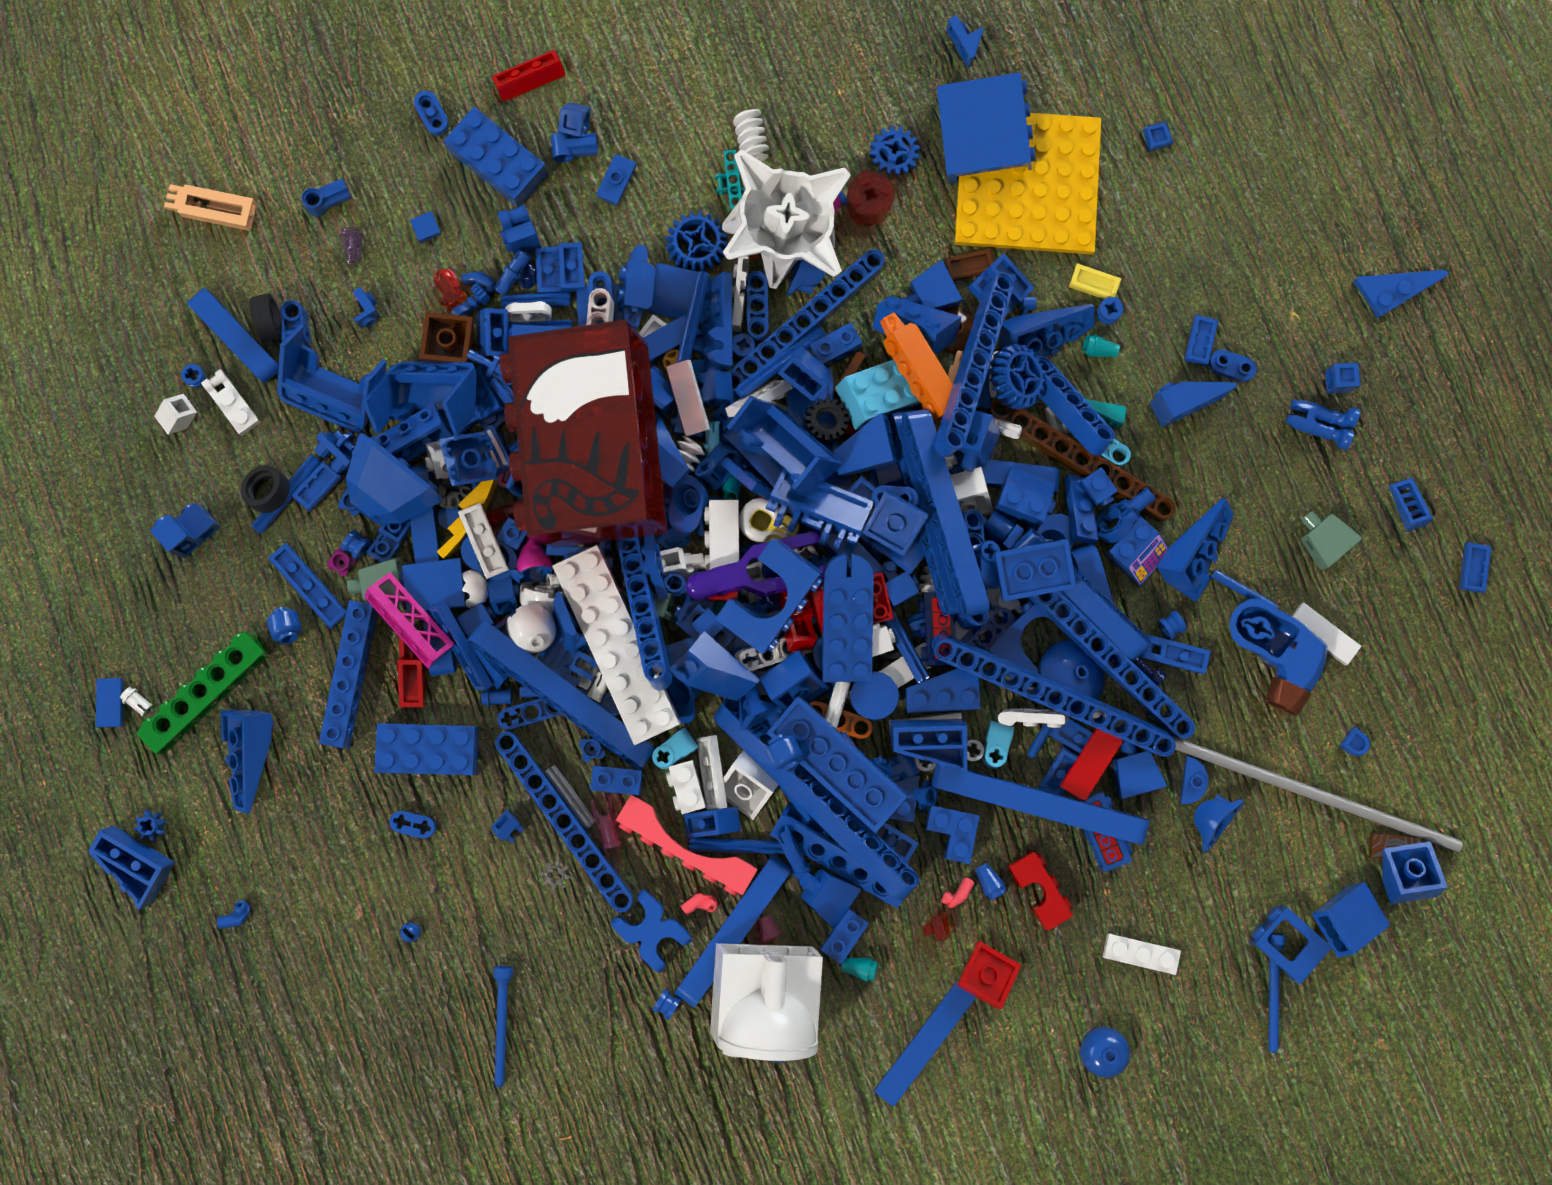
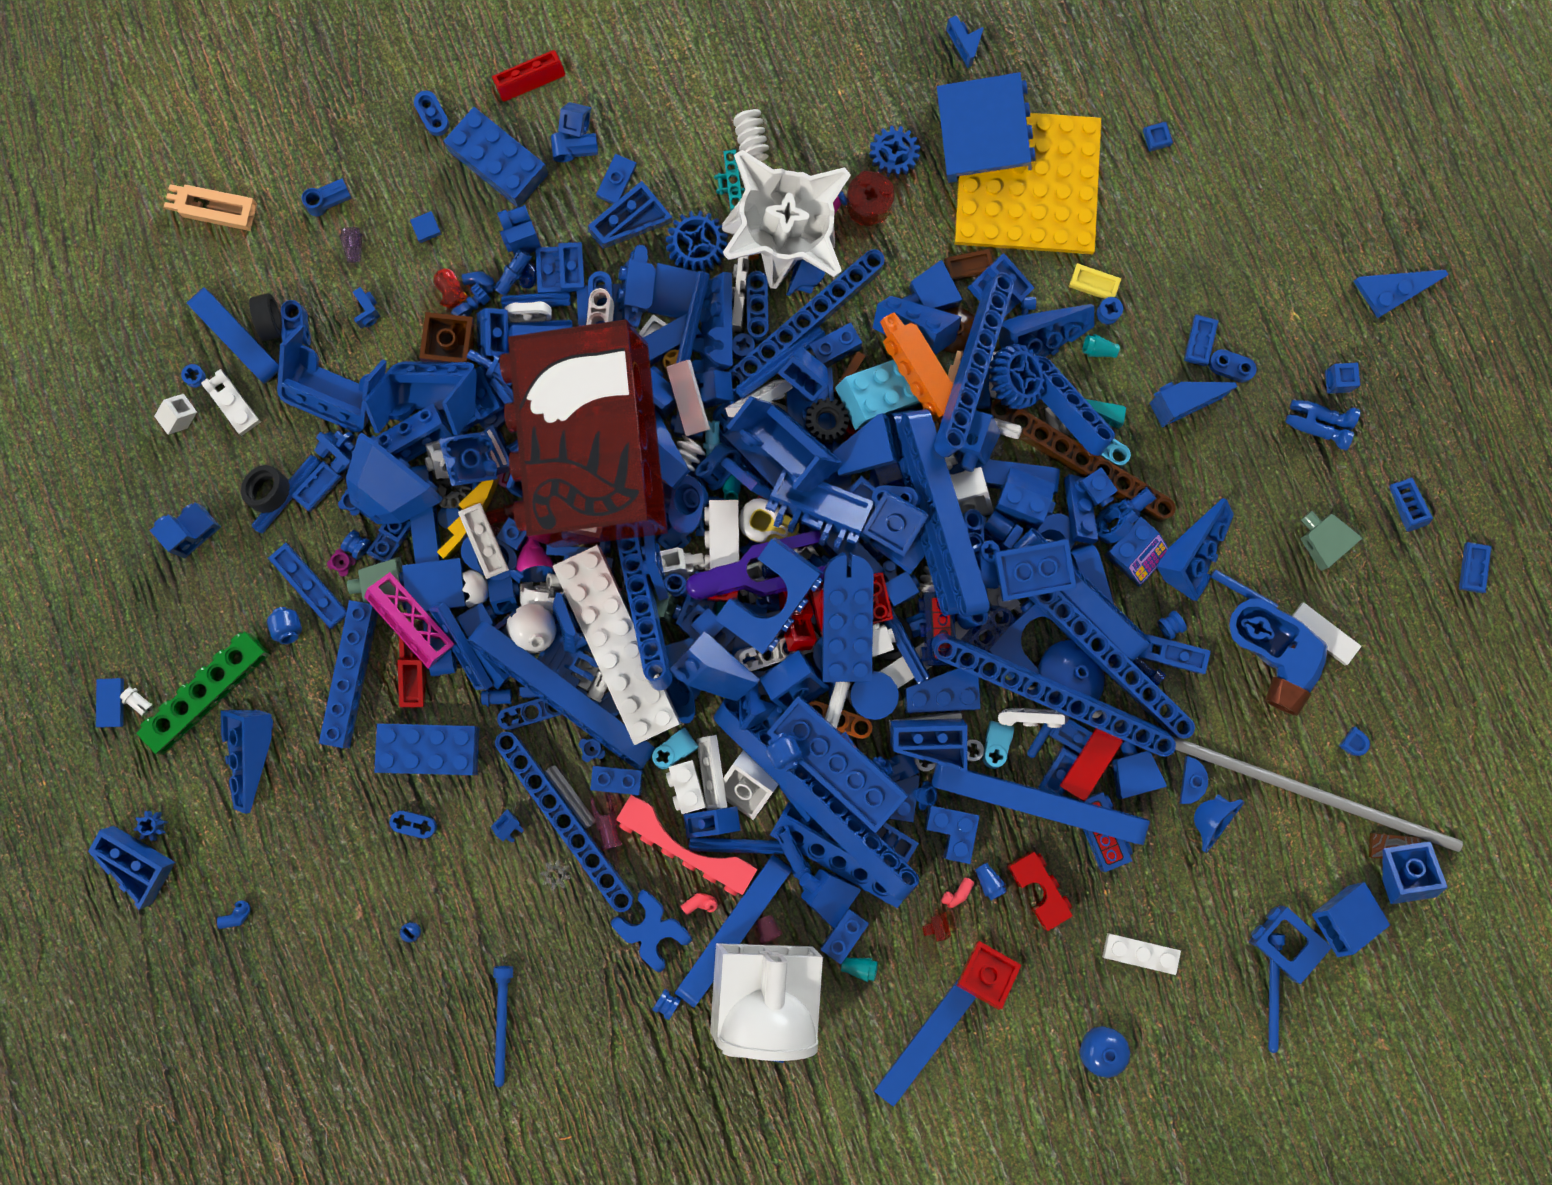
(629, 217): none -> blue wedge

